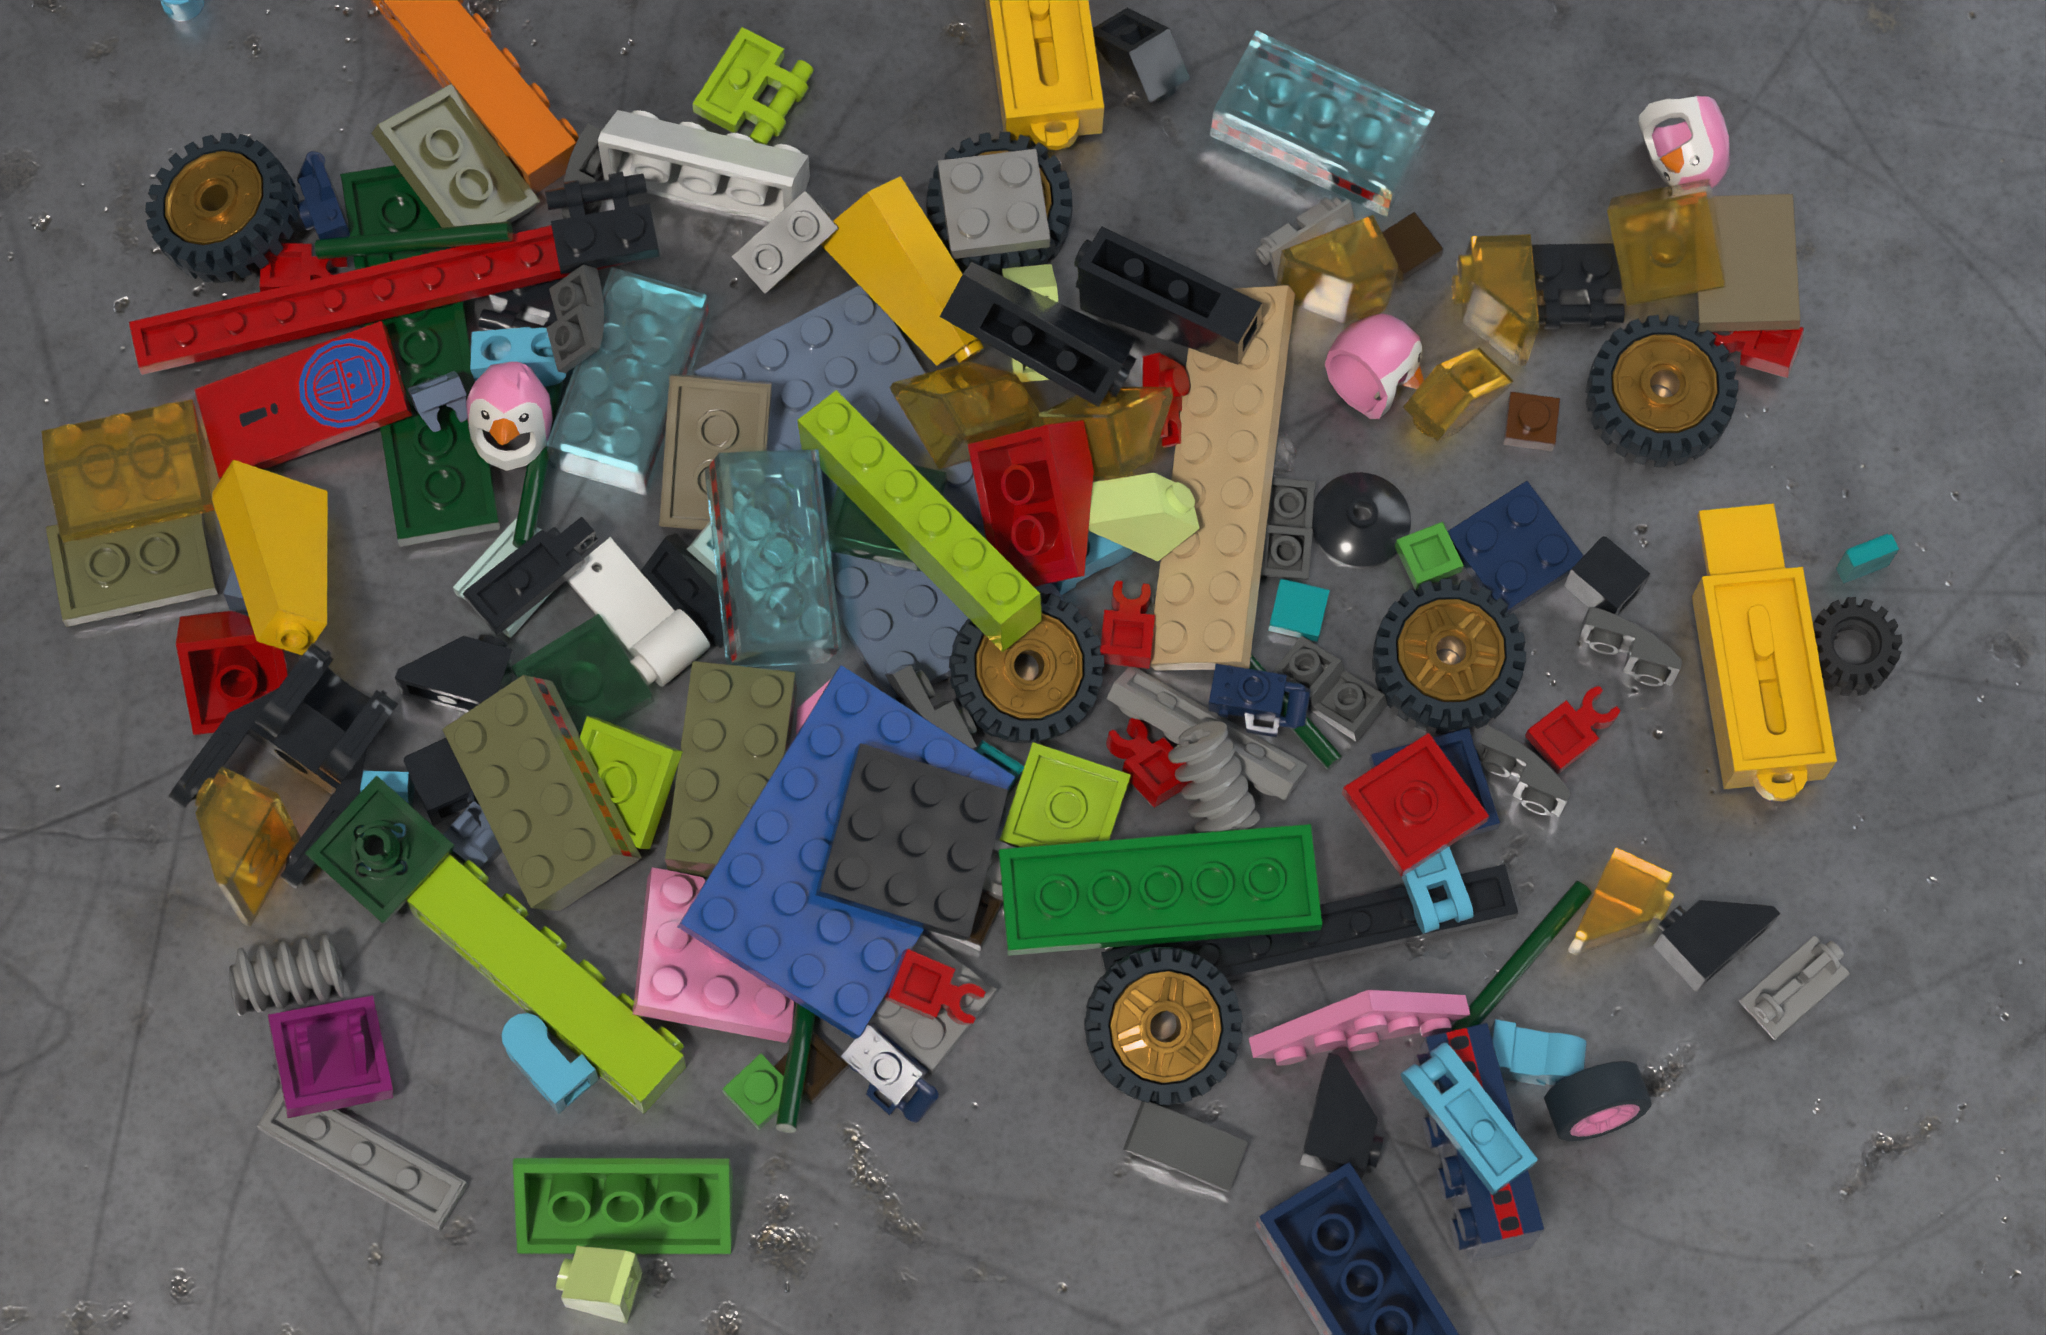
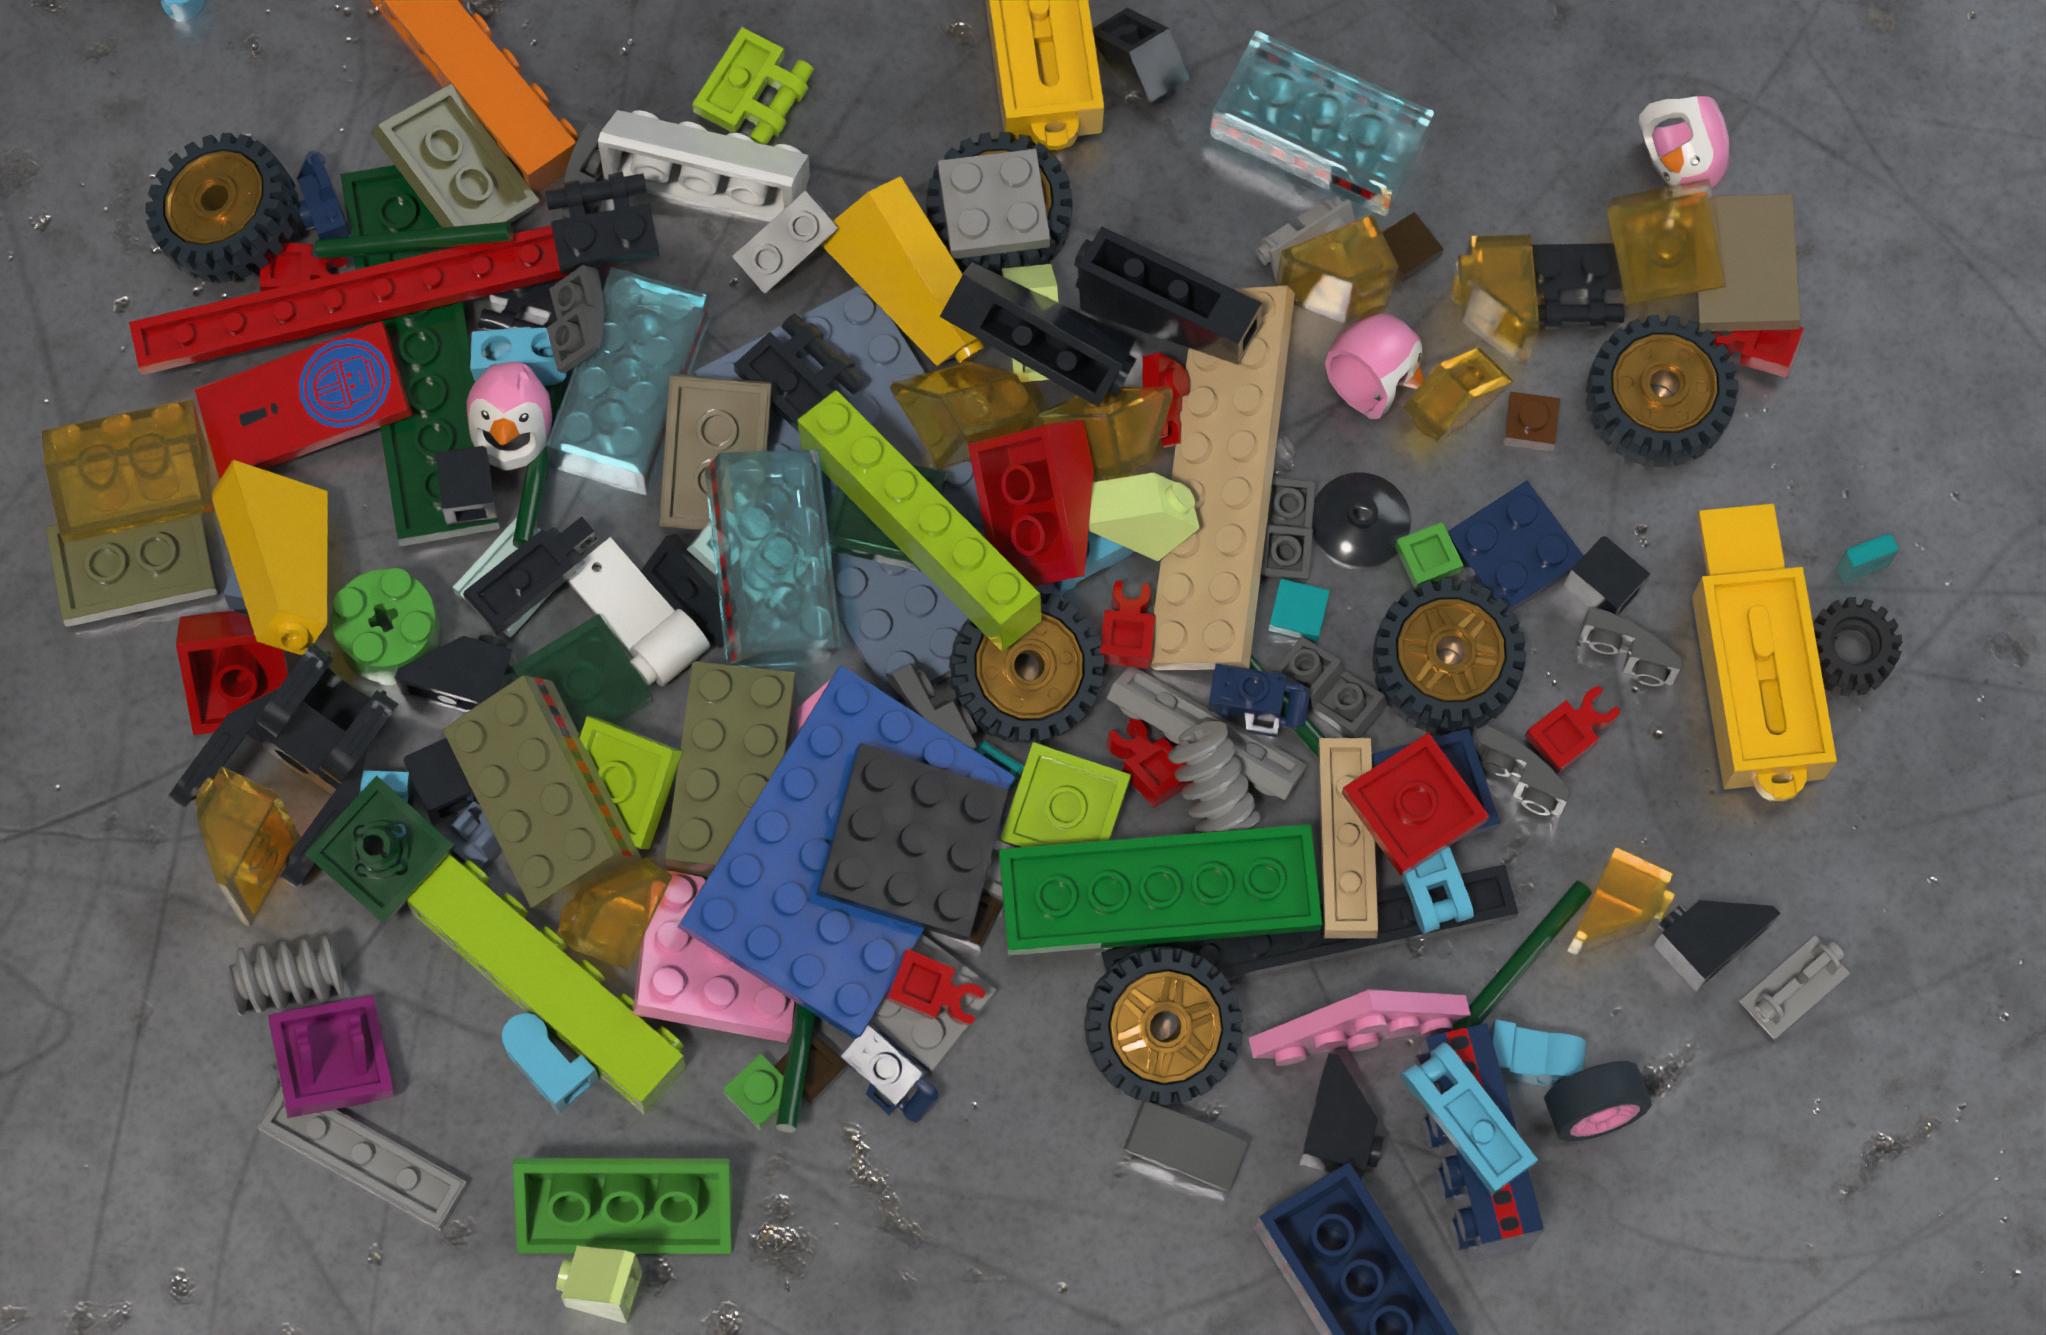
(381, 599): none -> bright green brick
(436, 392): sand blue tile -> none
(466, 486): none -> black panel
(614, 912): none -> clear yellow slope
(793, 383): none -> black plate
(1346, 843): none -> tan plate

